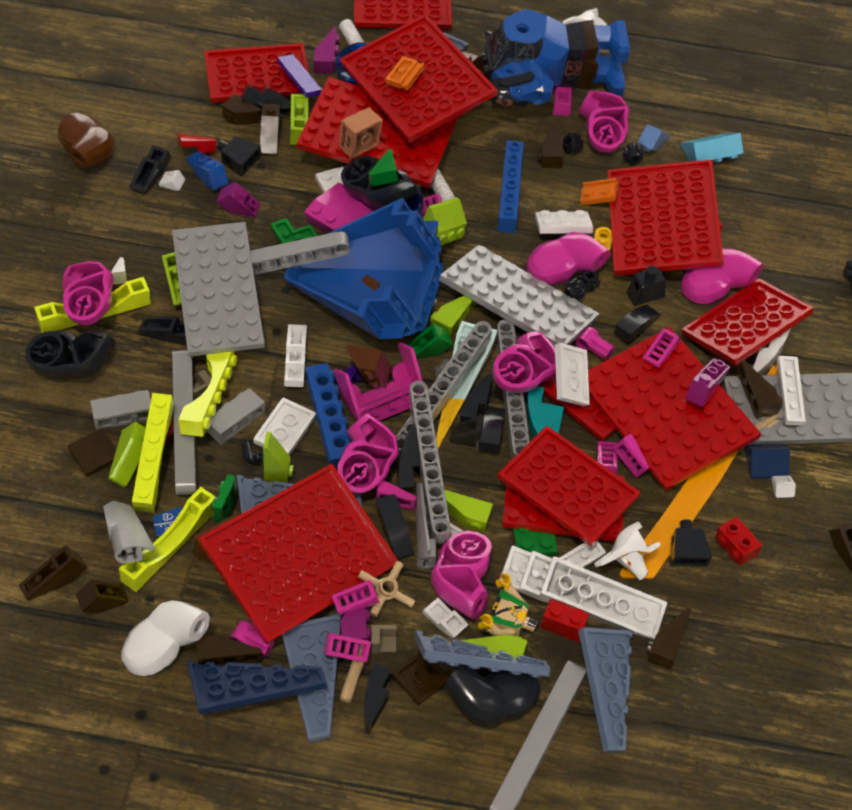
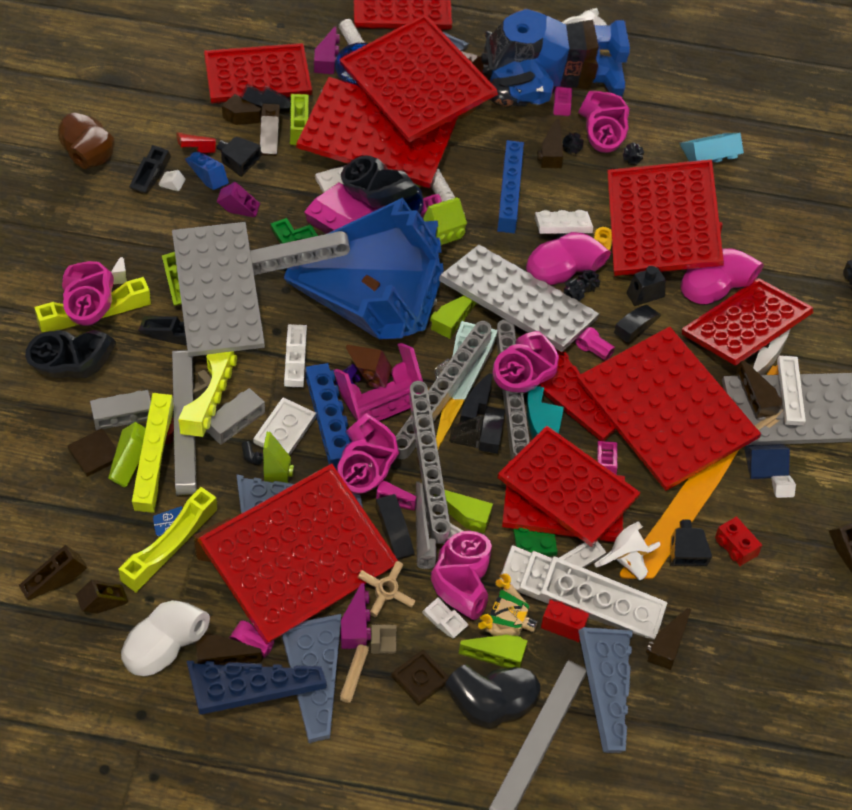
(126, 532): light grey panel -> none
(226, 499): green plate -> none
(299, 76): tile -> none
(329, 644): dark pink slope -> none
(358, 604): dark pink slope -> none
(360, 132): nougat brick -> none
(376, 695): black slope -> none
(384, 171): green slope -> none
(405, 73): orange plate -> none
(408, 460): black slope -> none
(431, 342): green slope -> none
(476, 656): sand blue wing -> none
(572, 374): white plate -> none
(599, 191): orange plate -> none
(627, 445): dark pink slope -> none
(653, 138): medium blue slope -> none
(664, 334): dark pink slope -> none
(707, 381): magenta slope -> none

